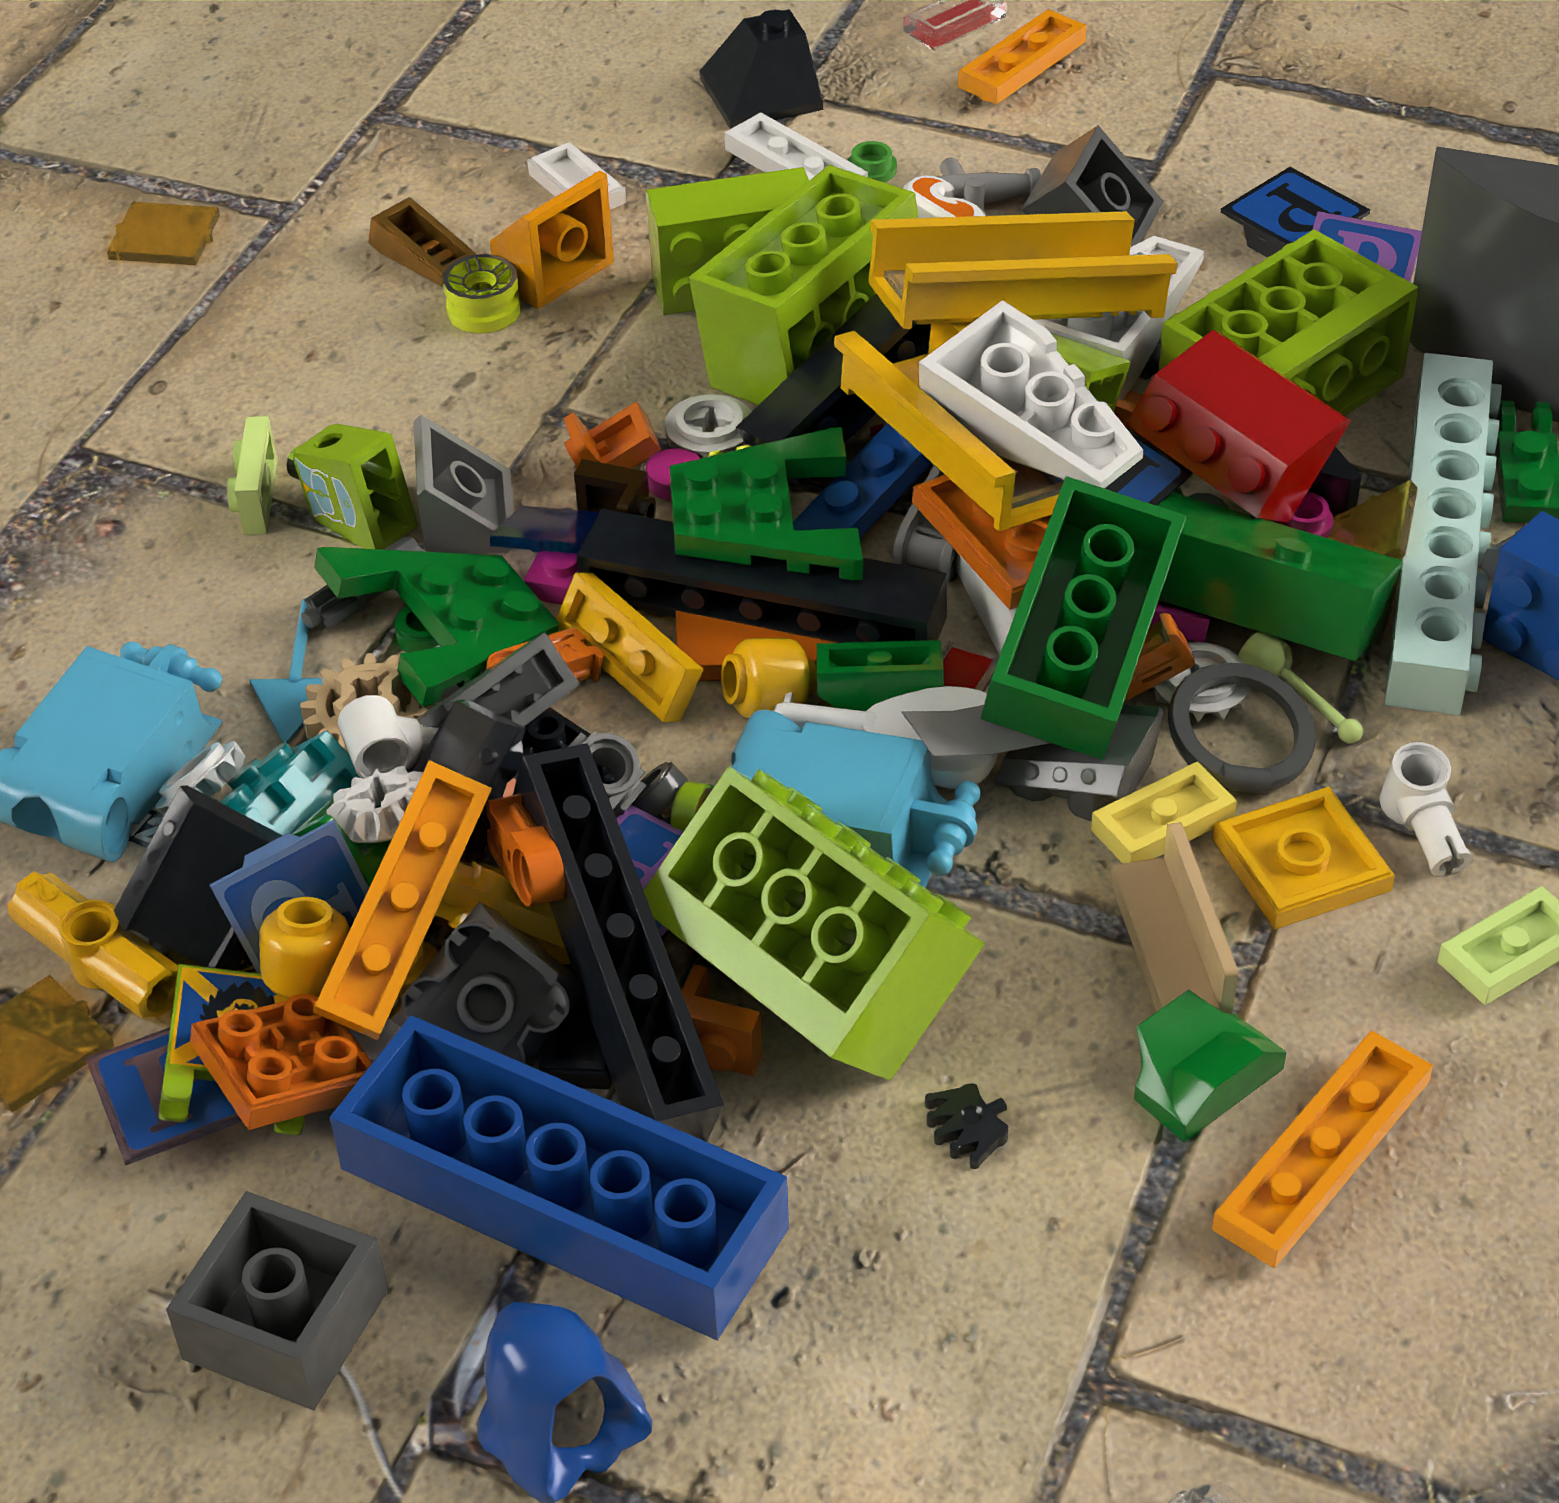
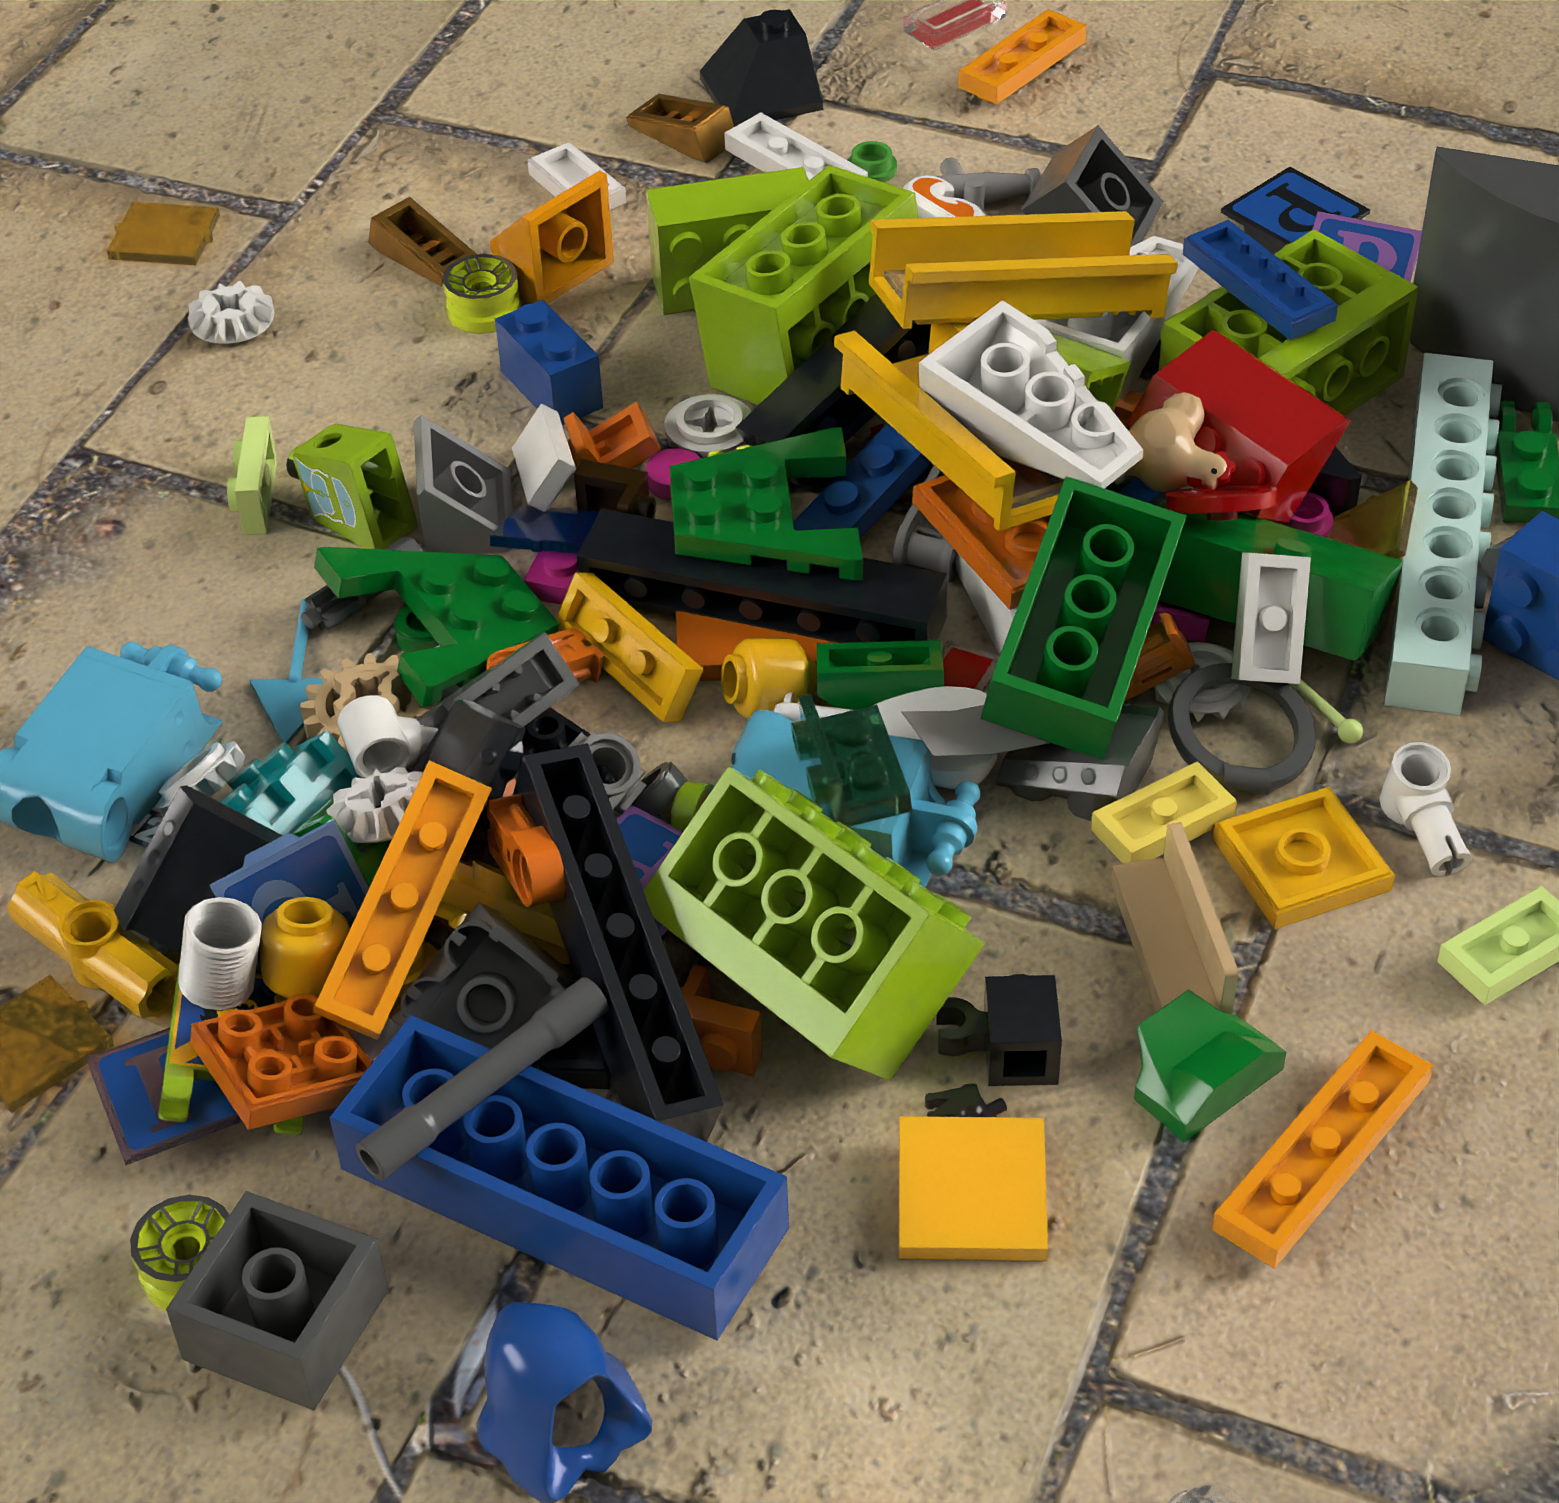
(165, 1234): none -> neon yellow wheel
(217, 315): none -> white gear
(219, 953): none -> white piece
(420, 1124): none -> dark grey piece
(543, 458): none -> white tile
(549, 361): none -> blue brick
(688, 125): none -> pearl gold slope
(851, 764): none -> clear green bracket
(972, 1188): none -> yellow tile
(1015, 1029): none -> black brick
(1170, 452): none -> tan animal
(1223, 501): none -> red piece
(1260, 279): none -> blue plate
(1271, 618): none -> white plate

